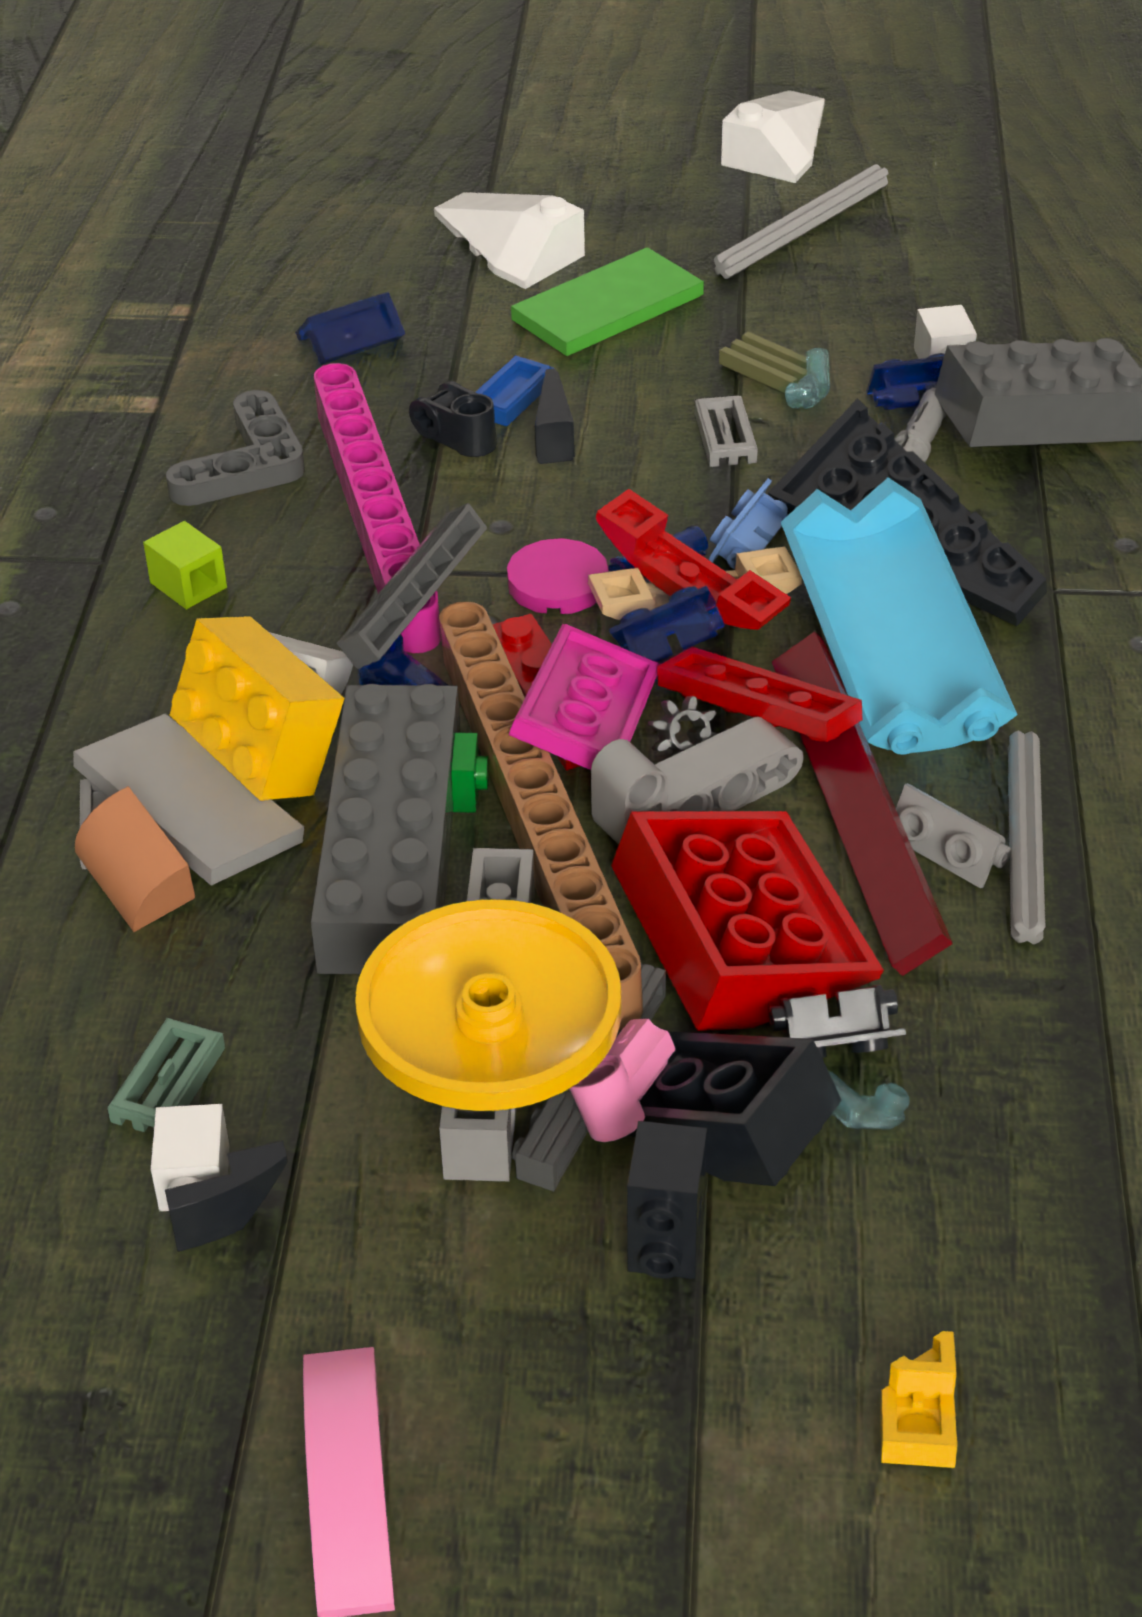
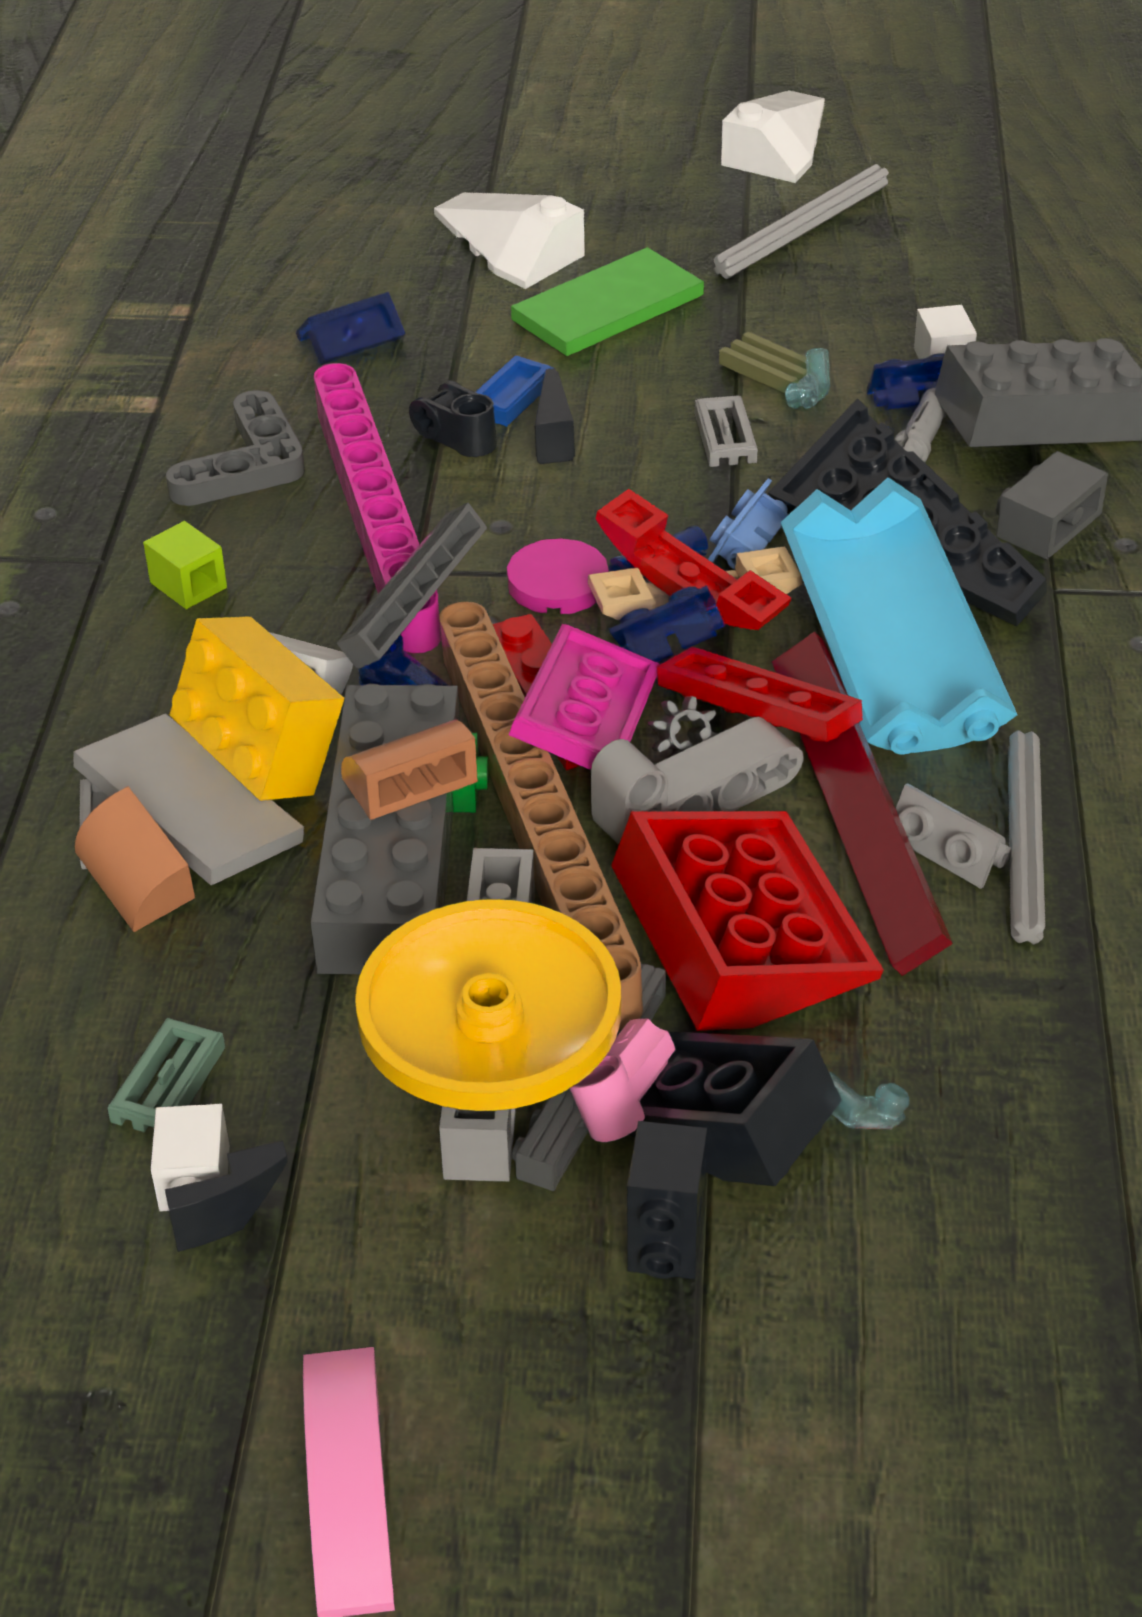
(412, 768): none -> nougat brick
(860, 1021): hinge -> none
(920, 1408): yellow slope -> none
(1051, 504): none -> dark grey brick

